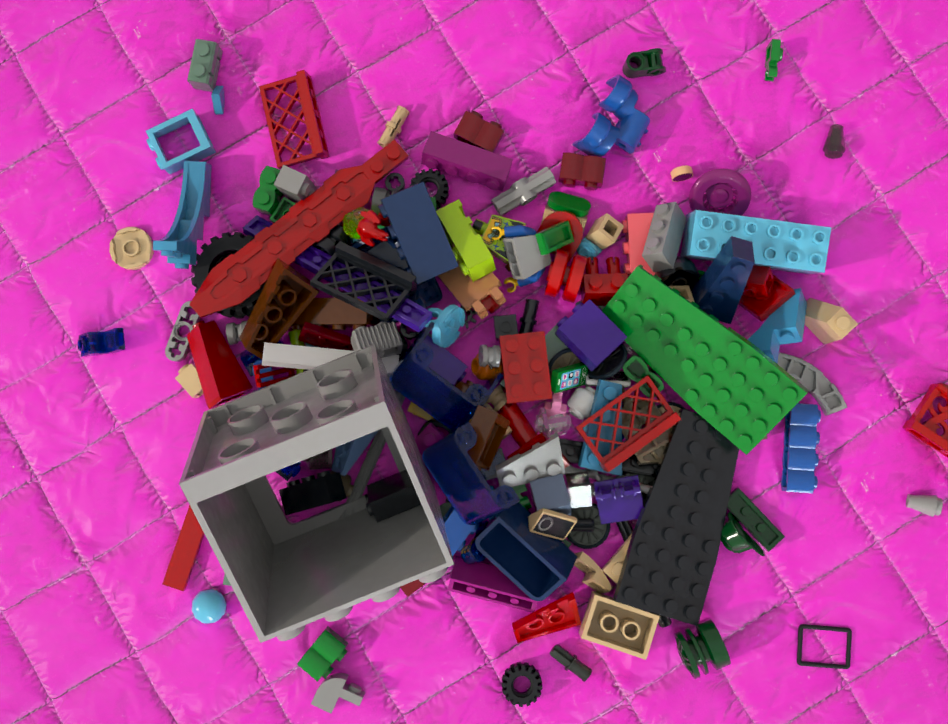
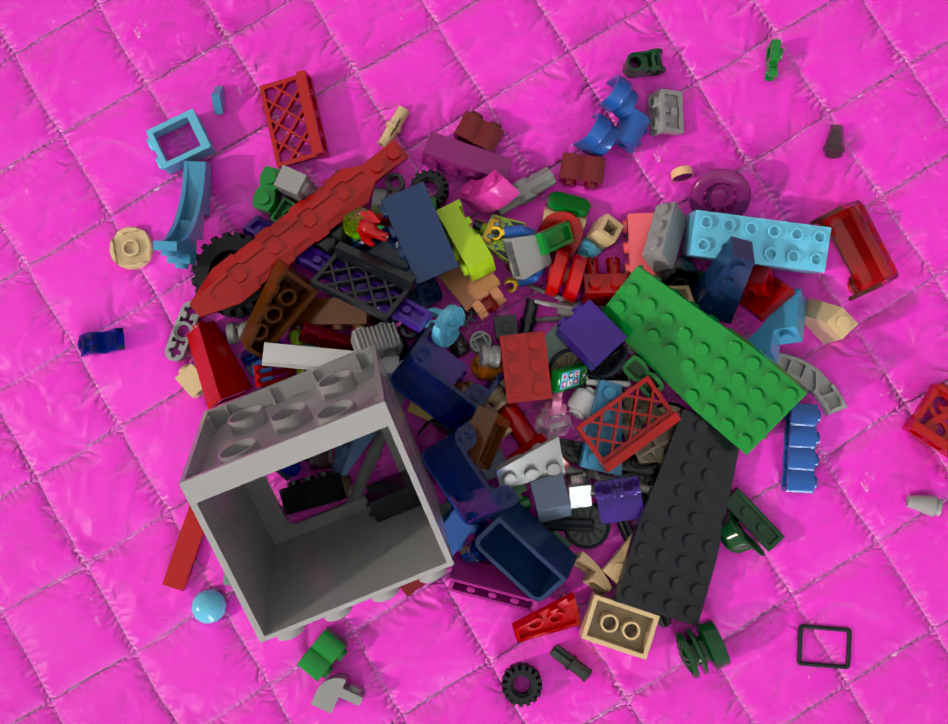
(204, 65): sand green brick -> none
(460, 347): none -> clear smoke cone
(483, 336): none -> light grey wheel
(488, 193): none -> dark pink brick
(551, 523): slope -> none
(563, 307): none -> light grey plant
(666, 112): none -> light grey bracket
(859, 247): none -> clear red windscreen

